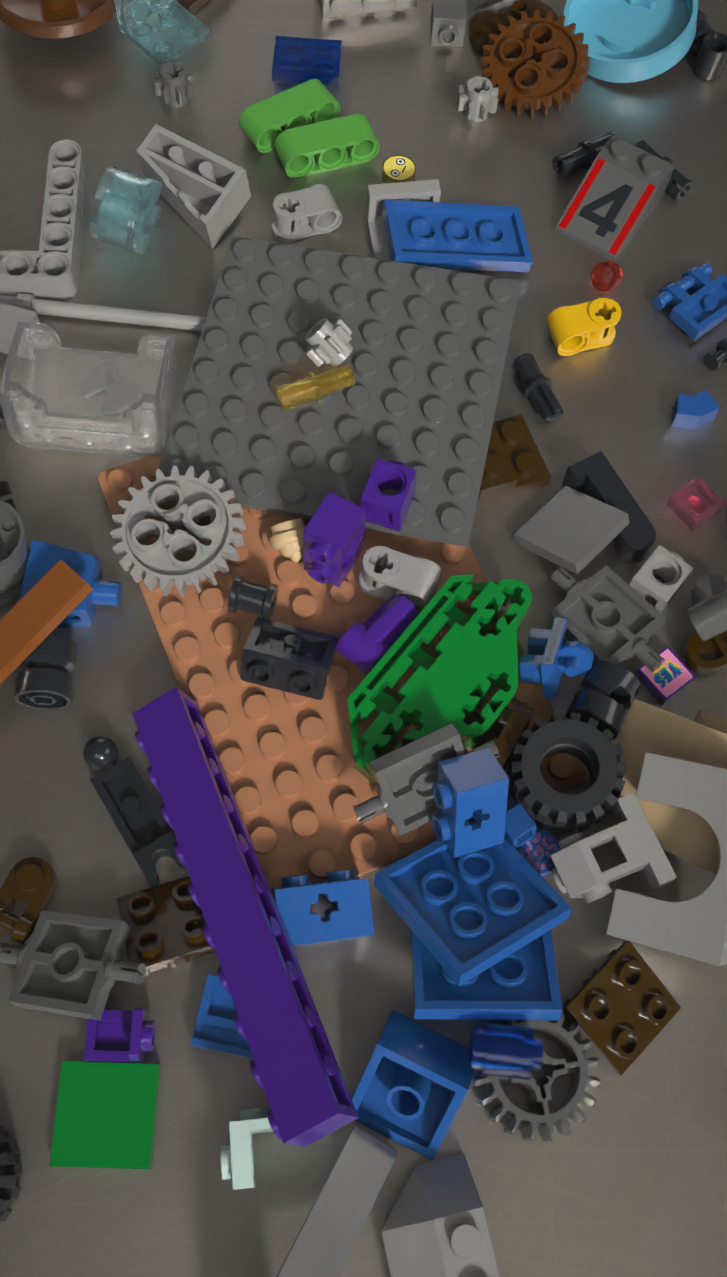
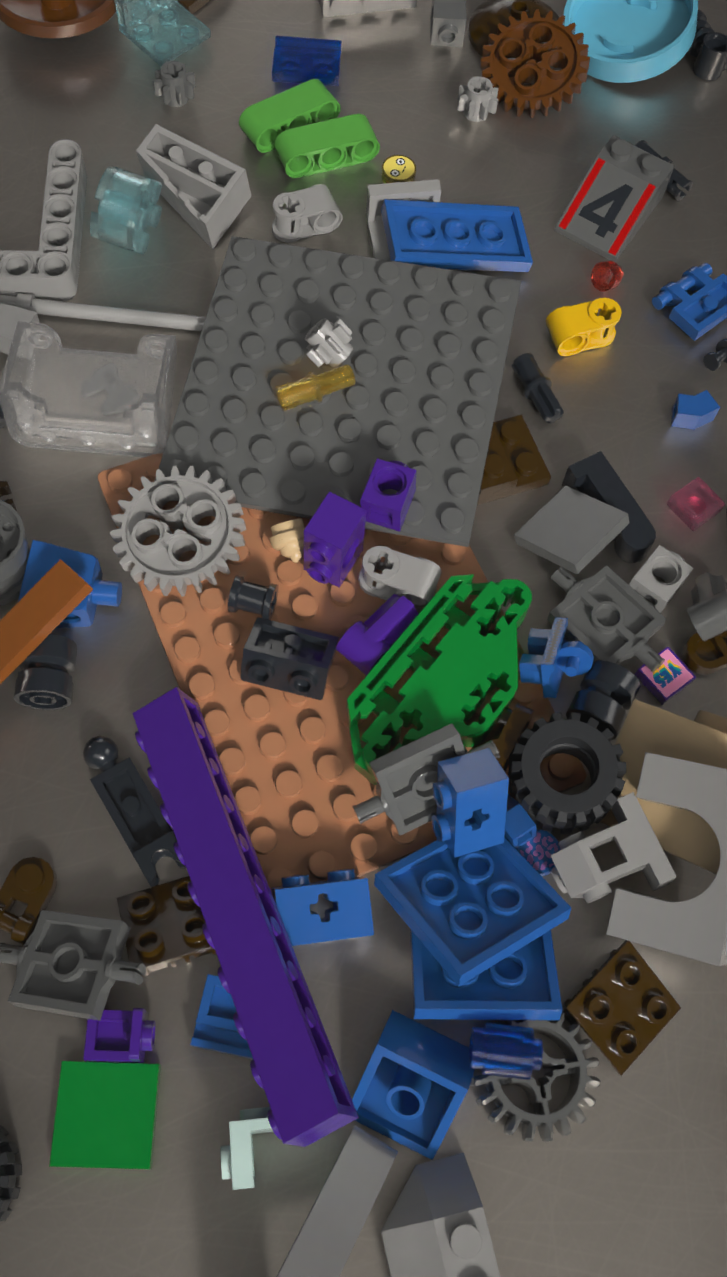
(580, 156): black pin -> none

